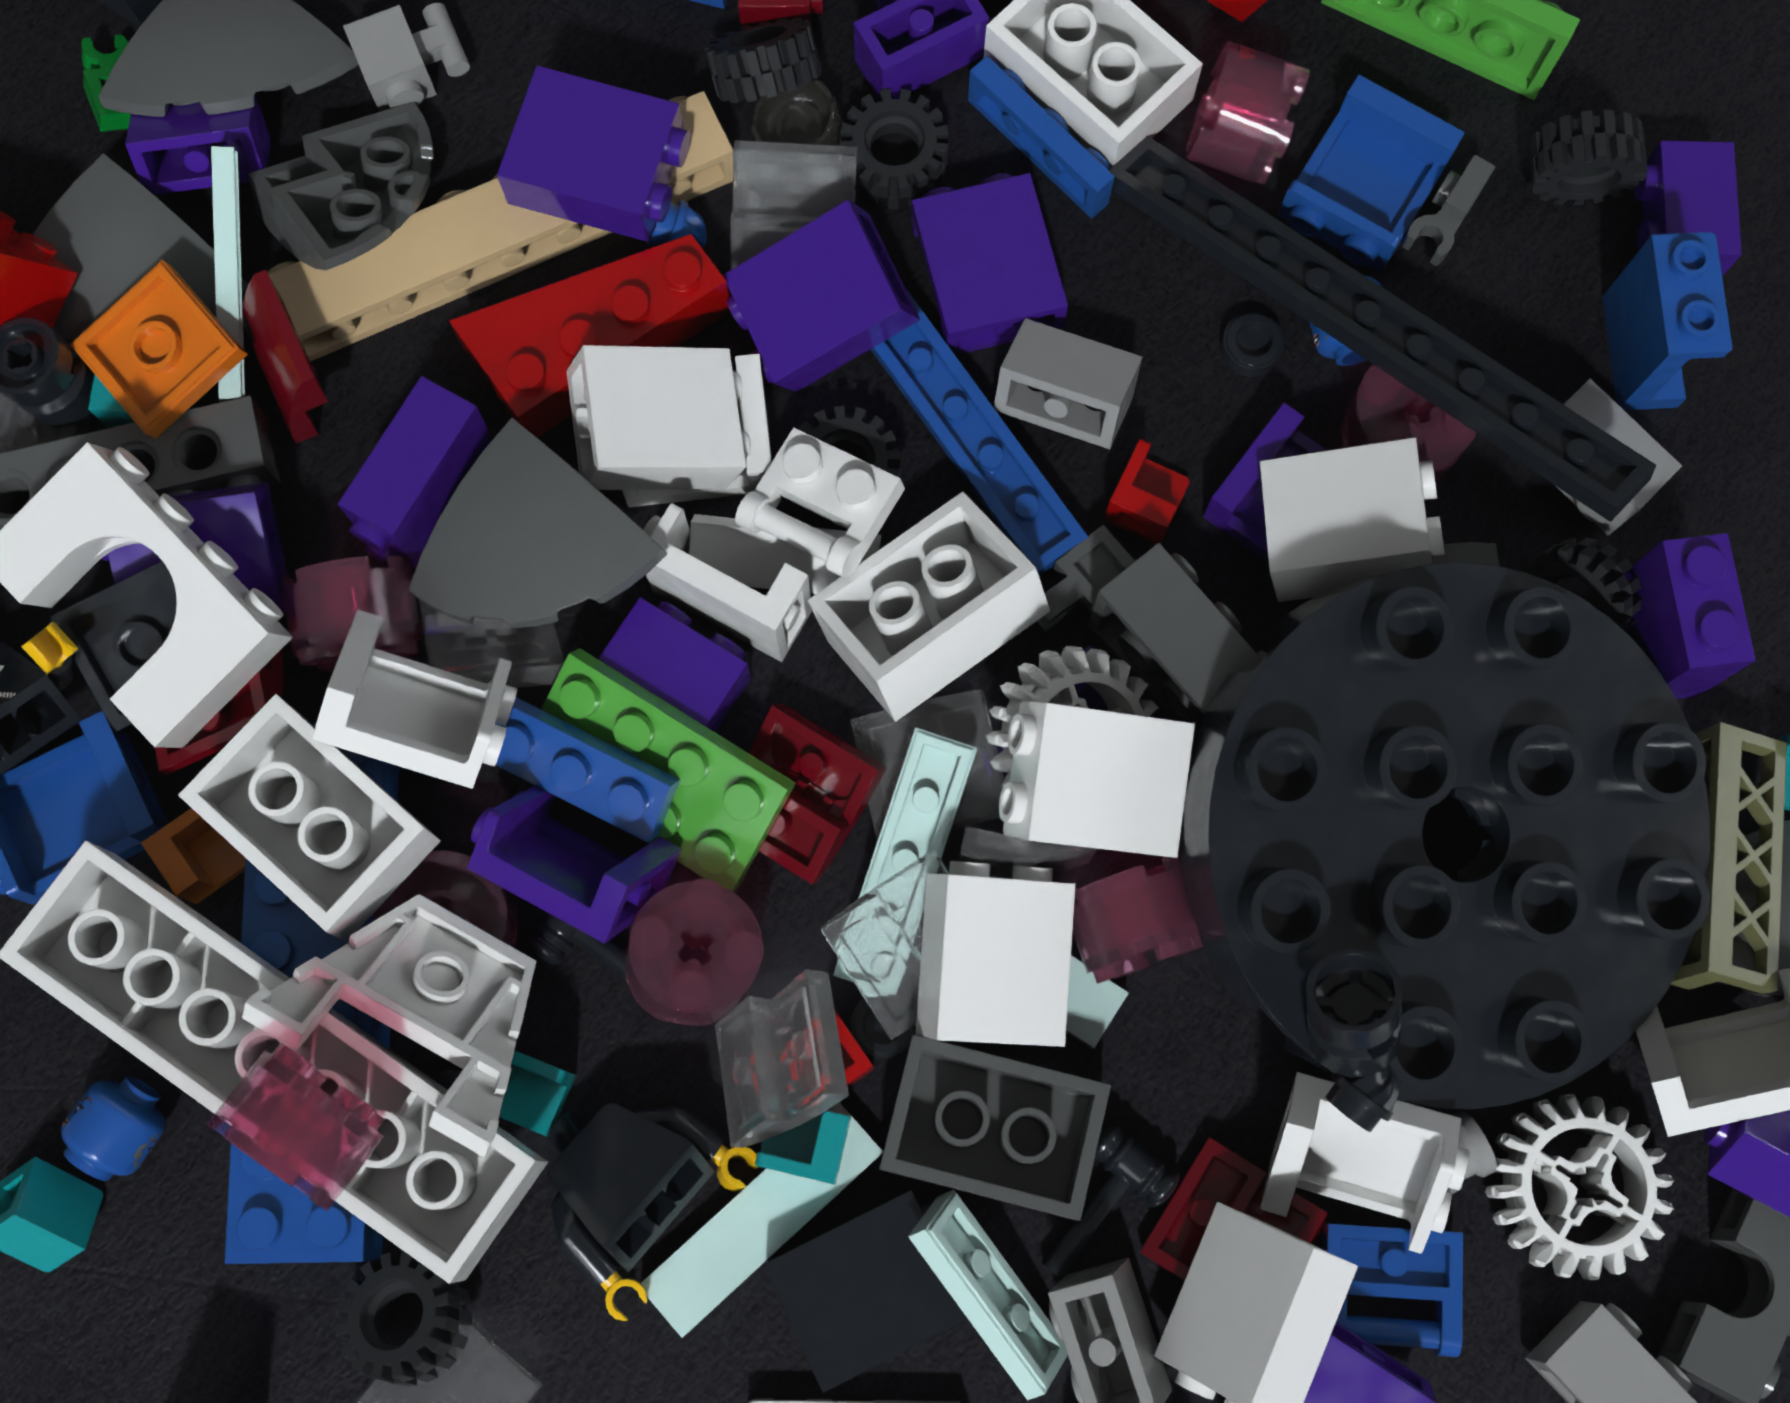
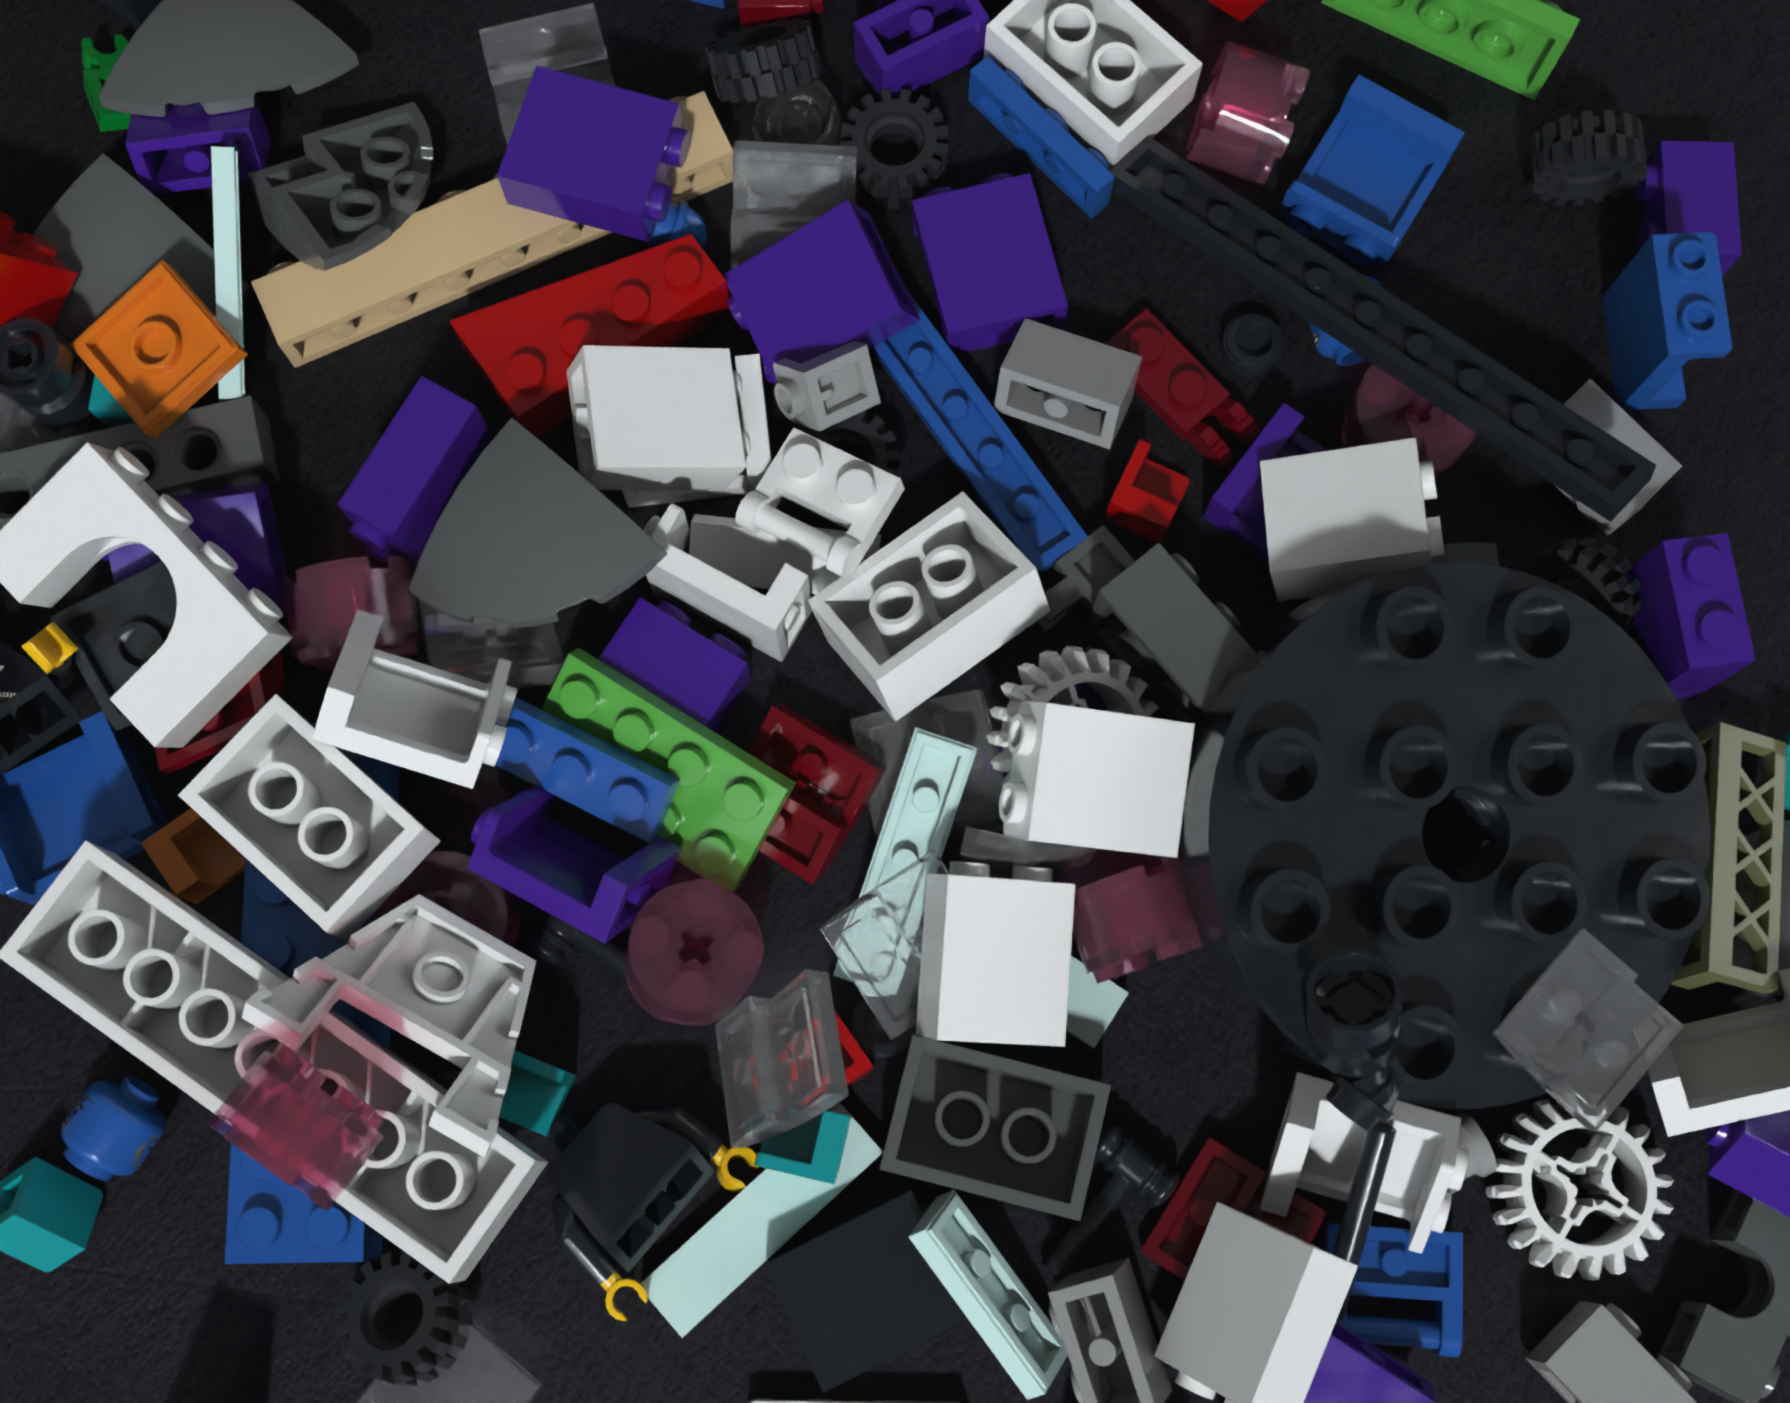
(282, 356): dark red slope -> none
(396, 59): light grey brick -> none
(556, 40): none -> clear slope
(827, 386): none -> light grey bracket
(1183, 389): none -> dark red hinge
(1363, 1198): none -> black bar
(1455, 199): dark grey plate -> none
(1587, 1030): none -> clear slope

